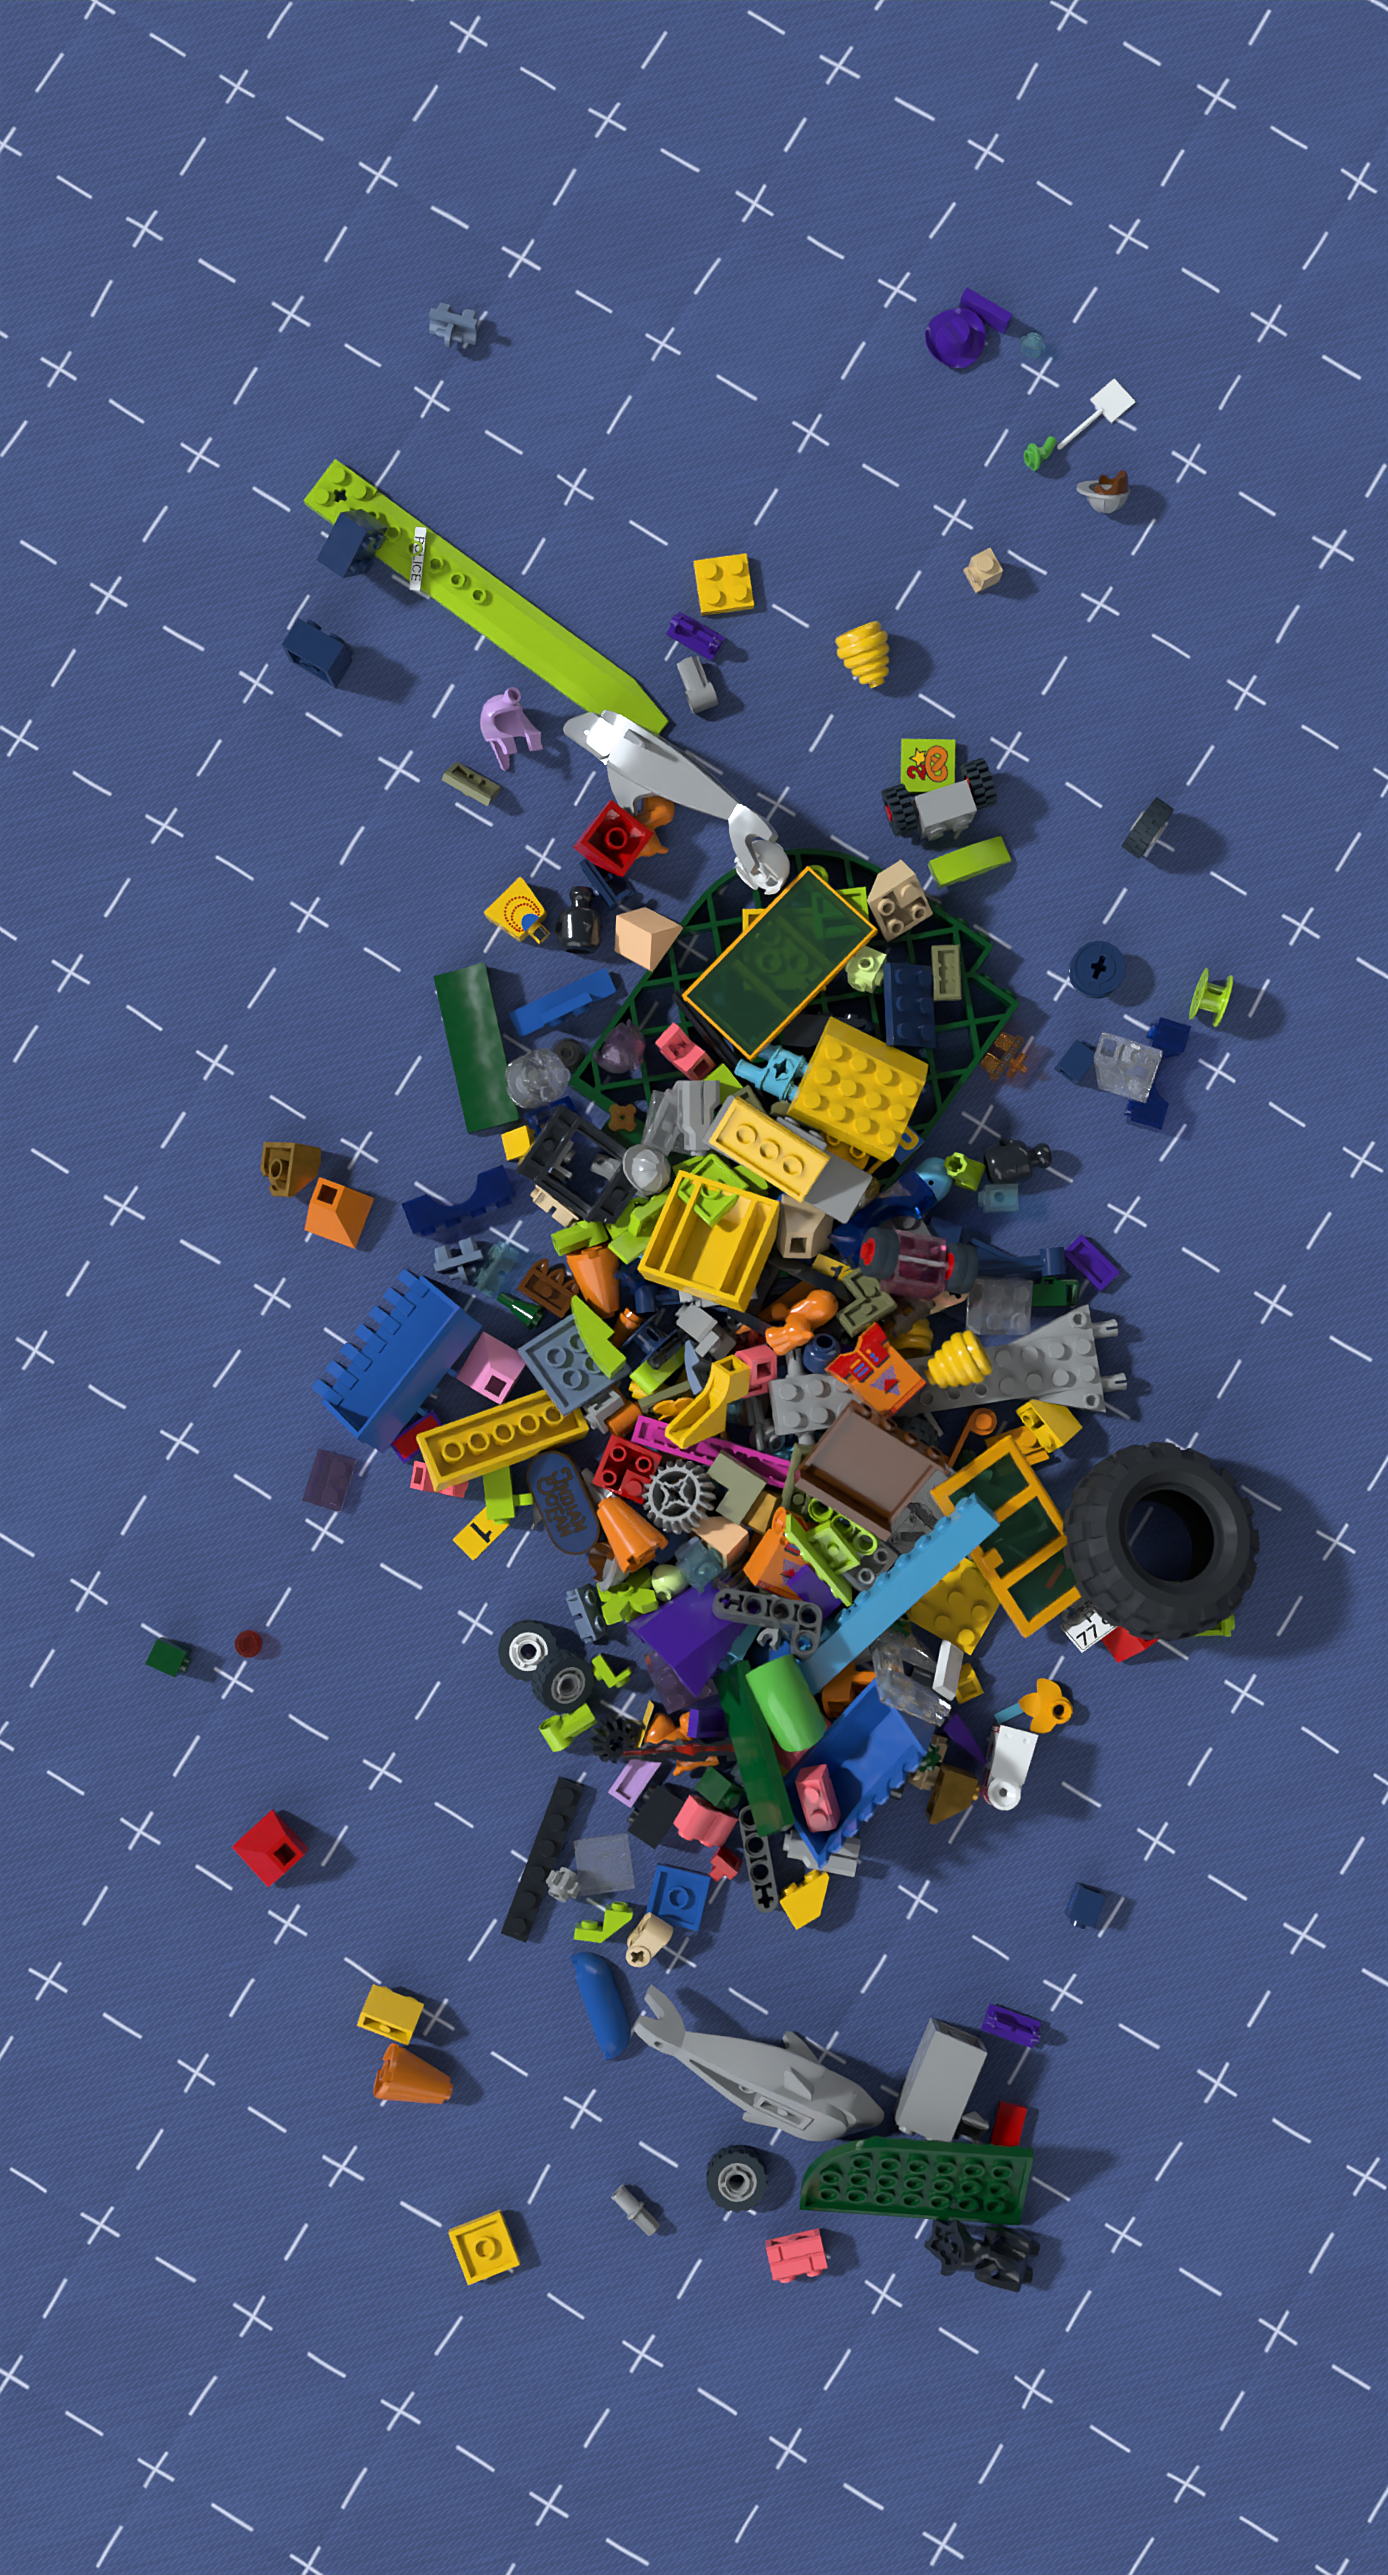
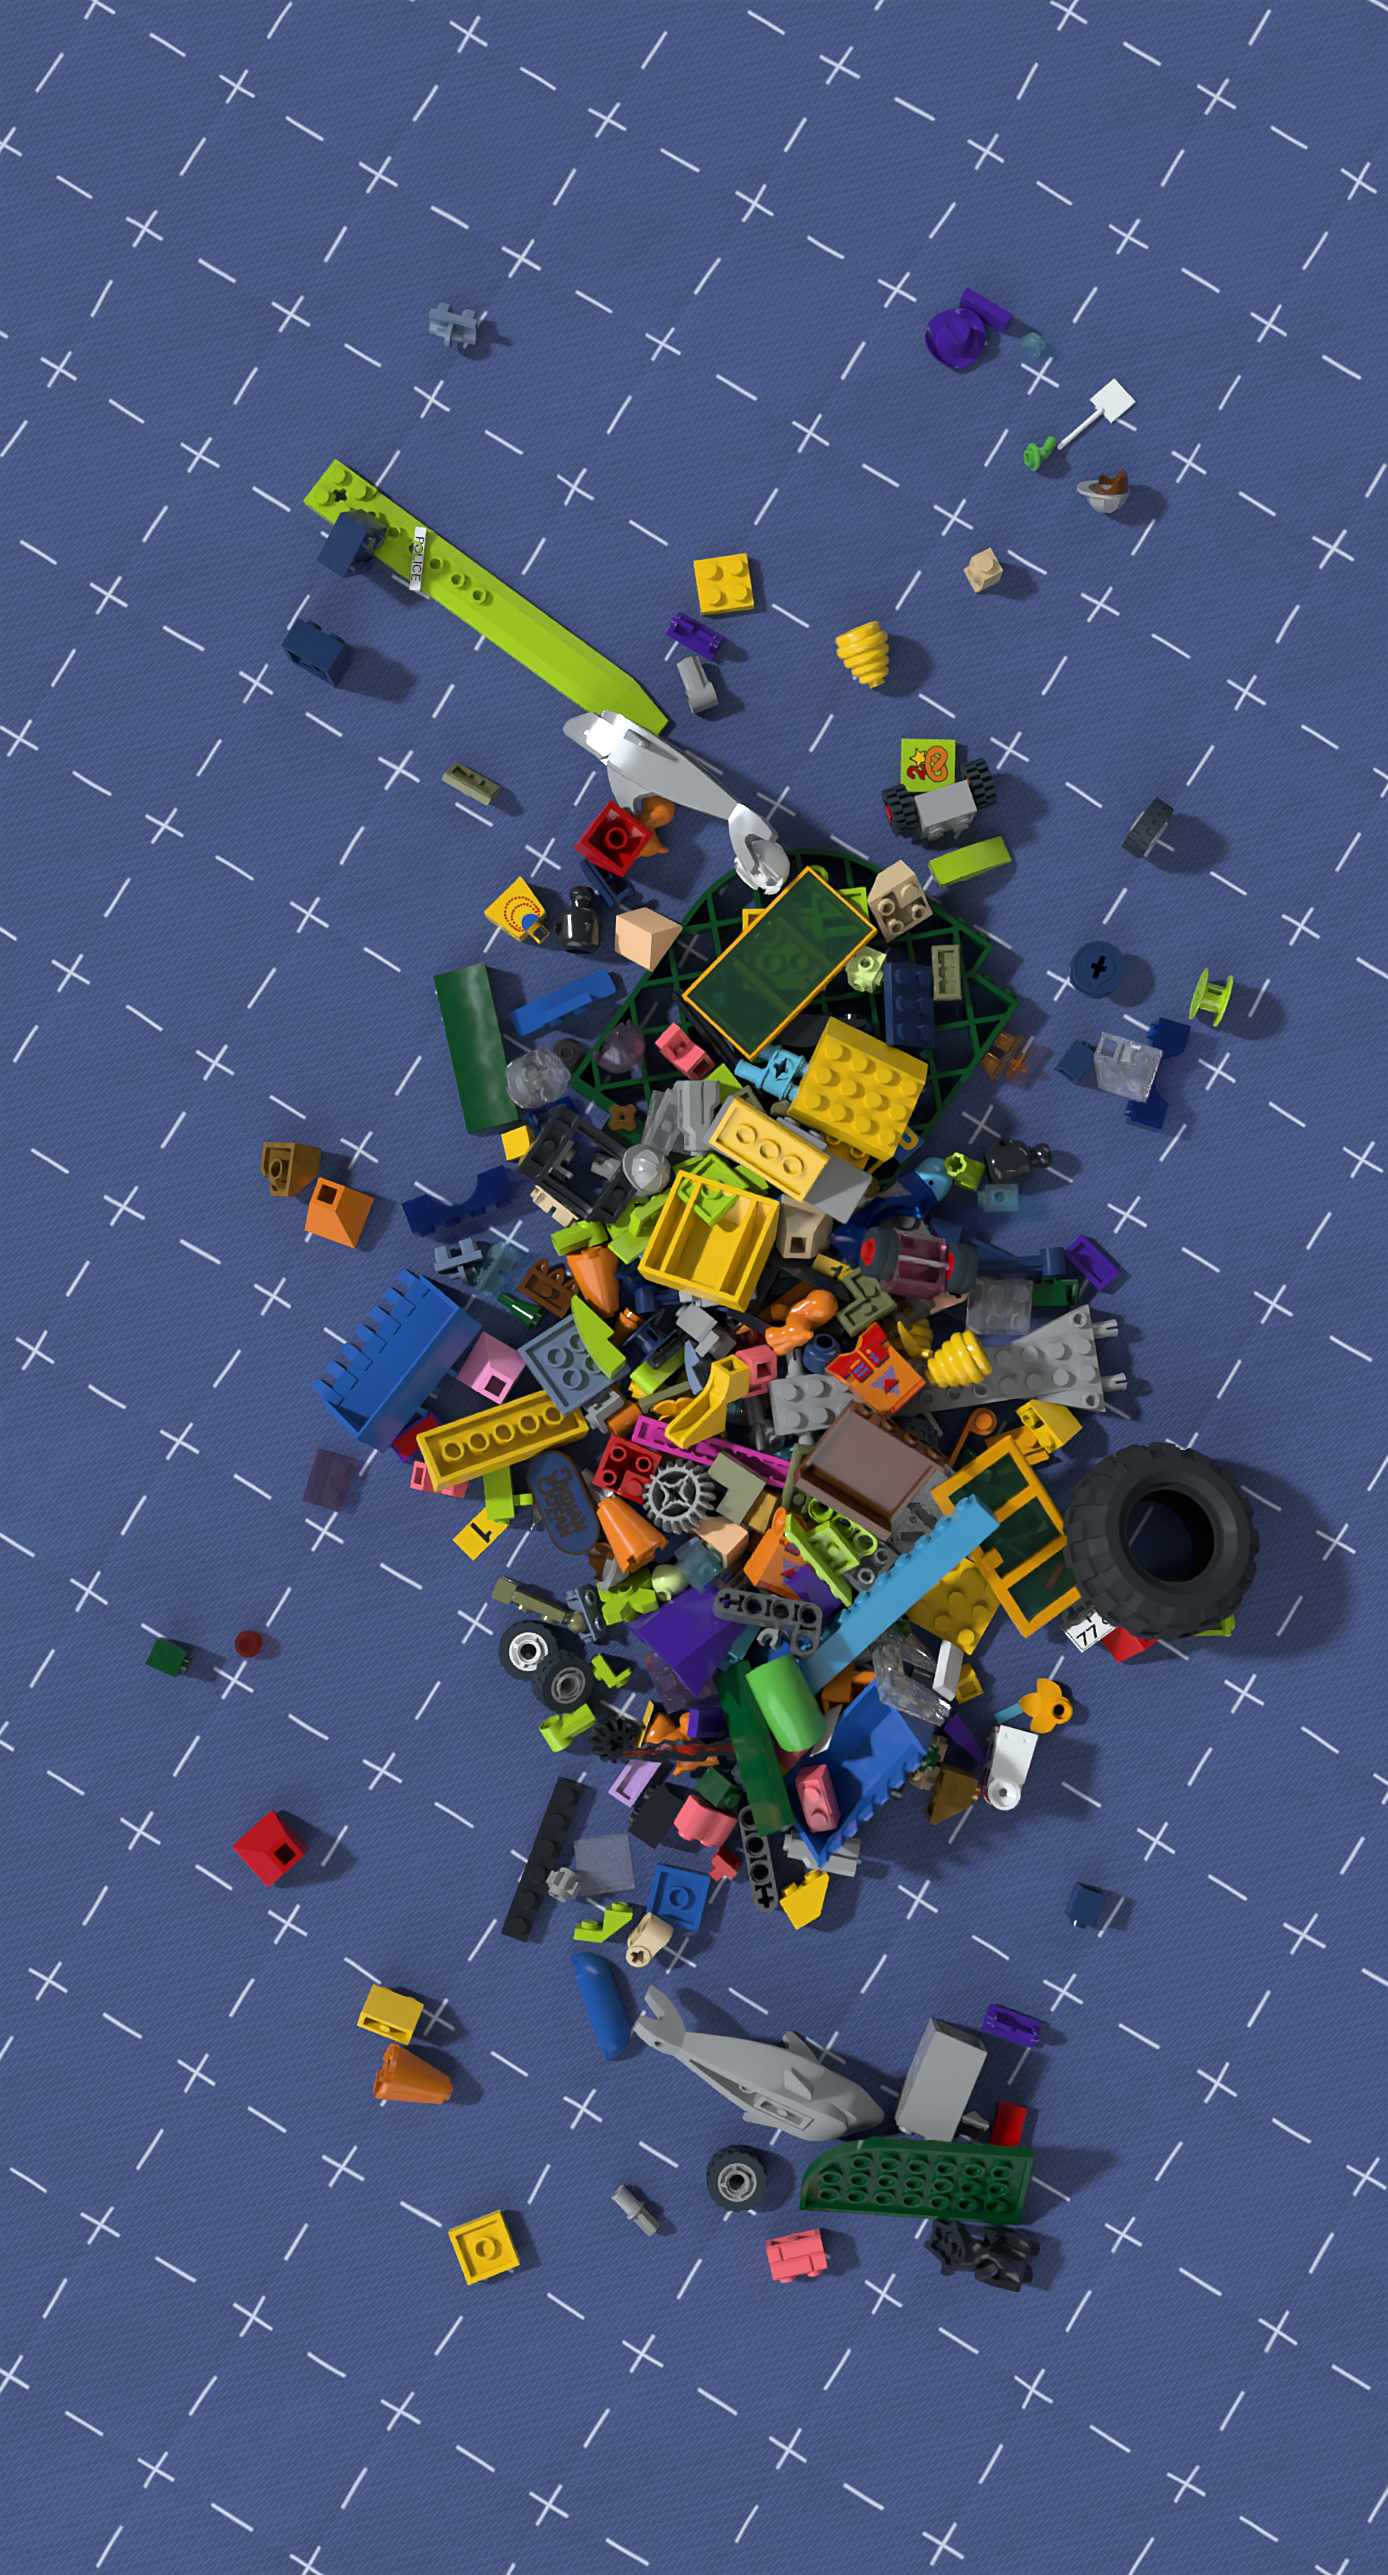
(503, 720): lavender piece -> none
(508, 1592): none -> olive plate
(831, 1718): none -> white sticker
(910, 1345): none -> yellow bar

